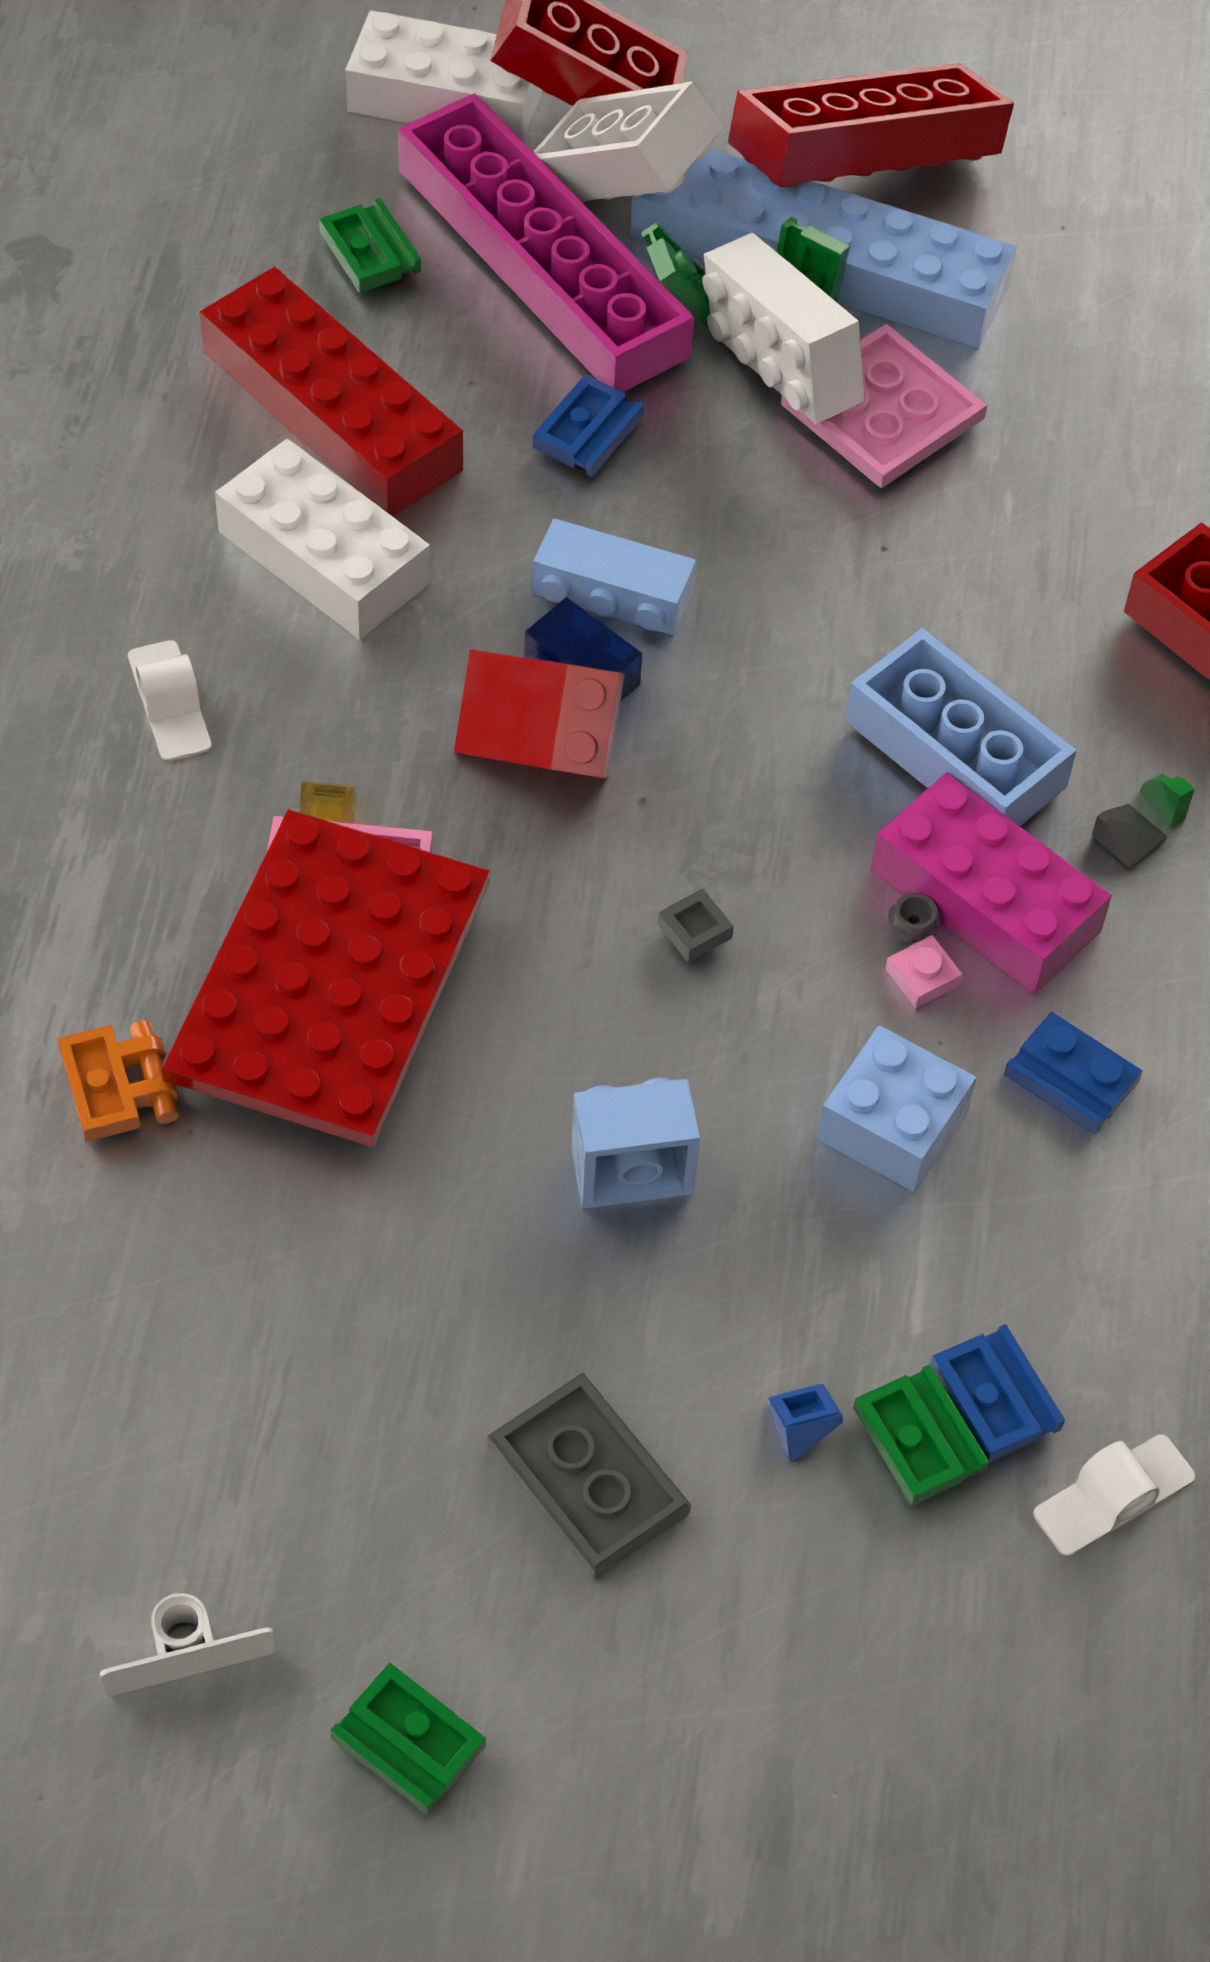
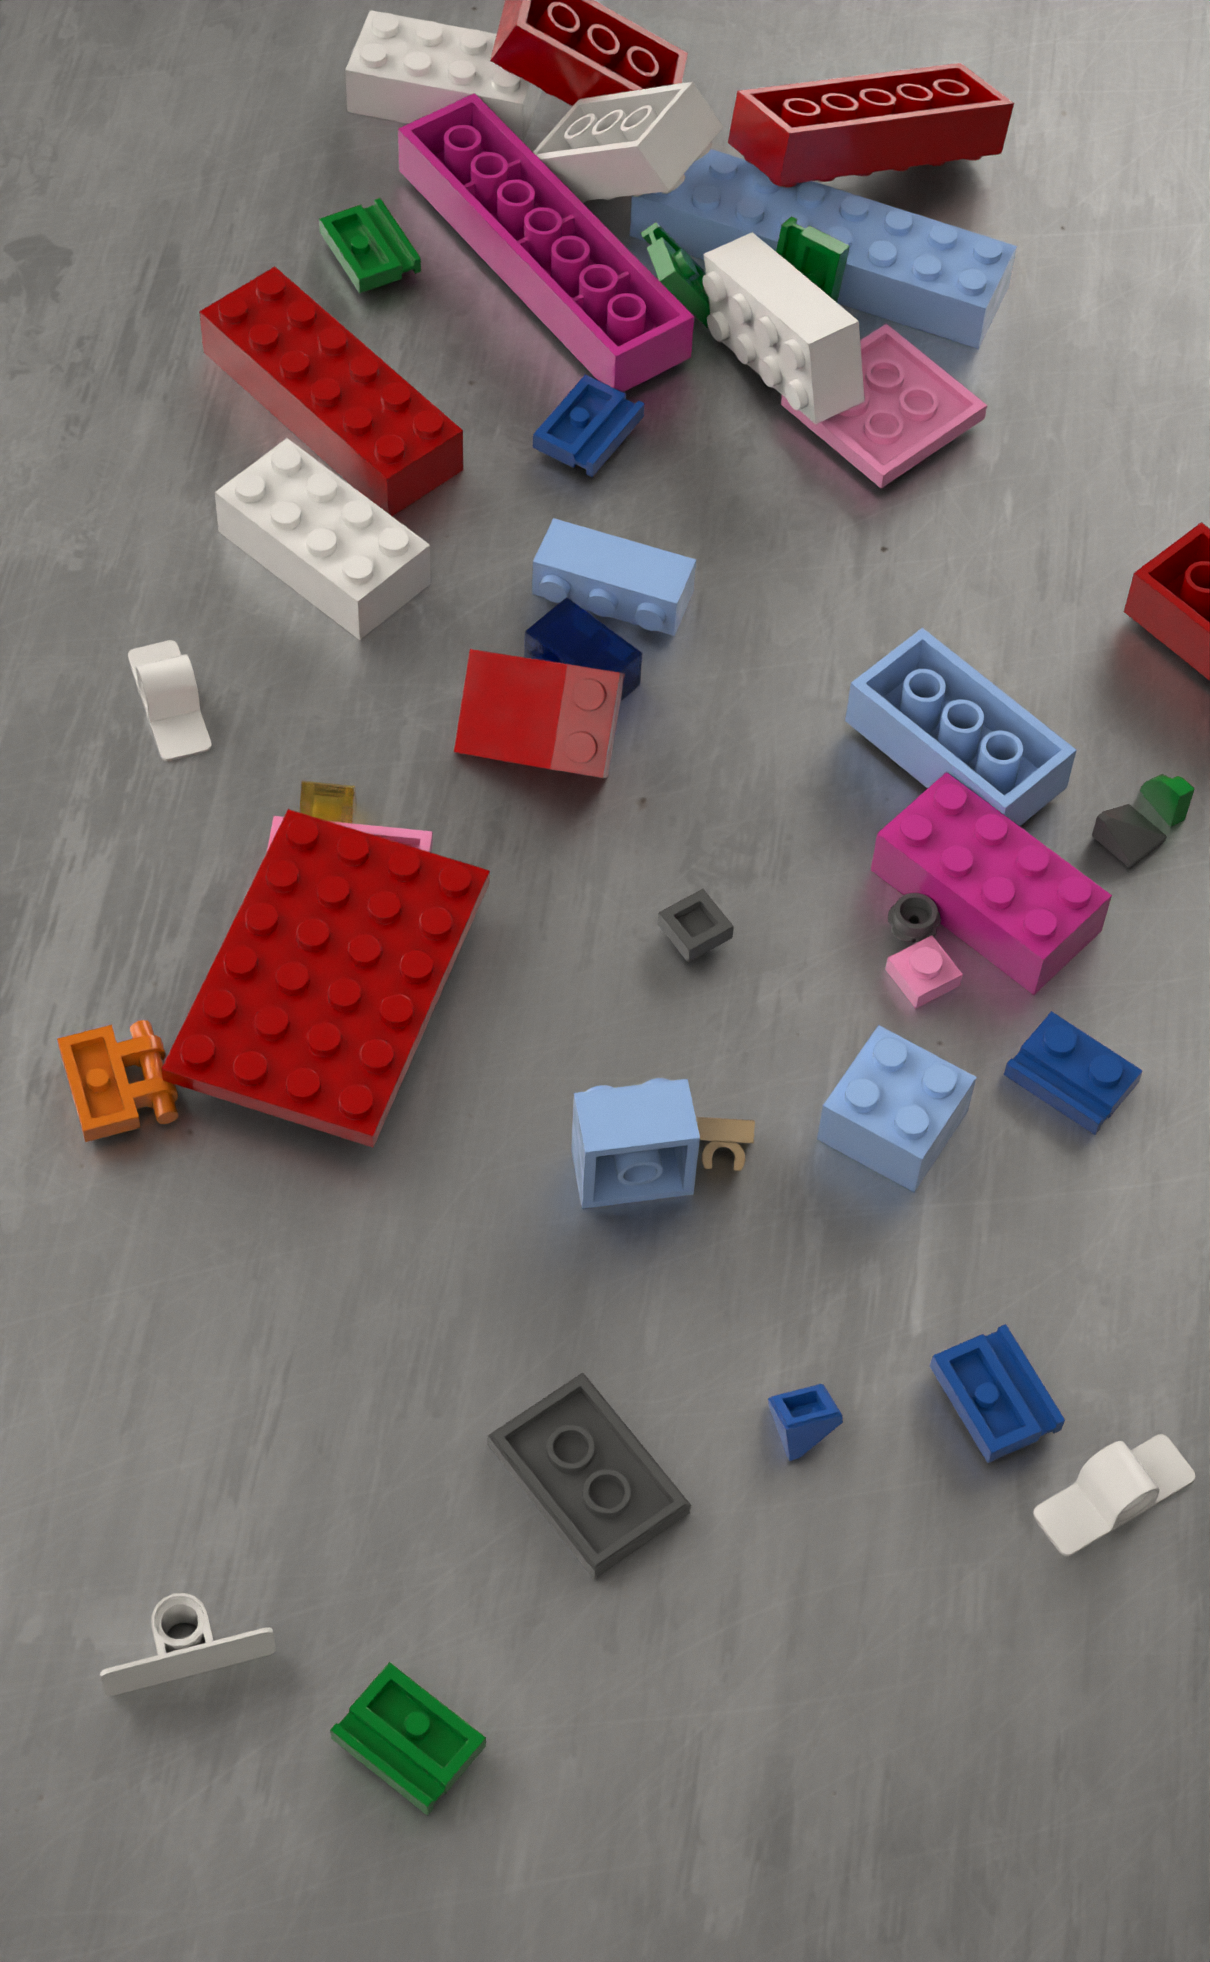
(725, 1133): none -> tan tile
(920, 1435): green plate -> none

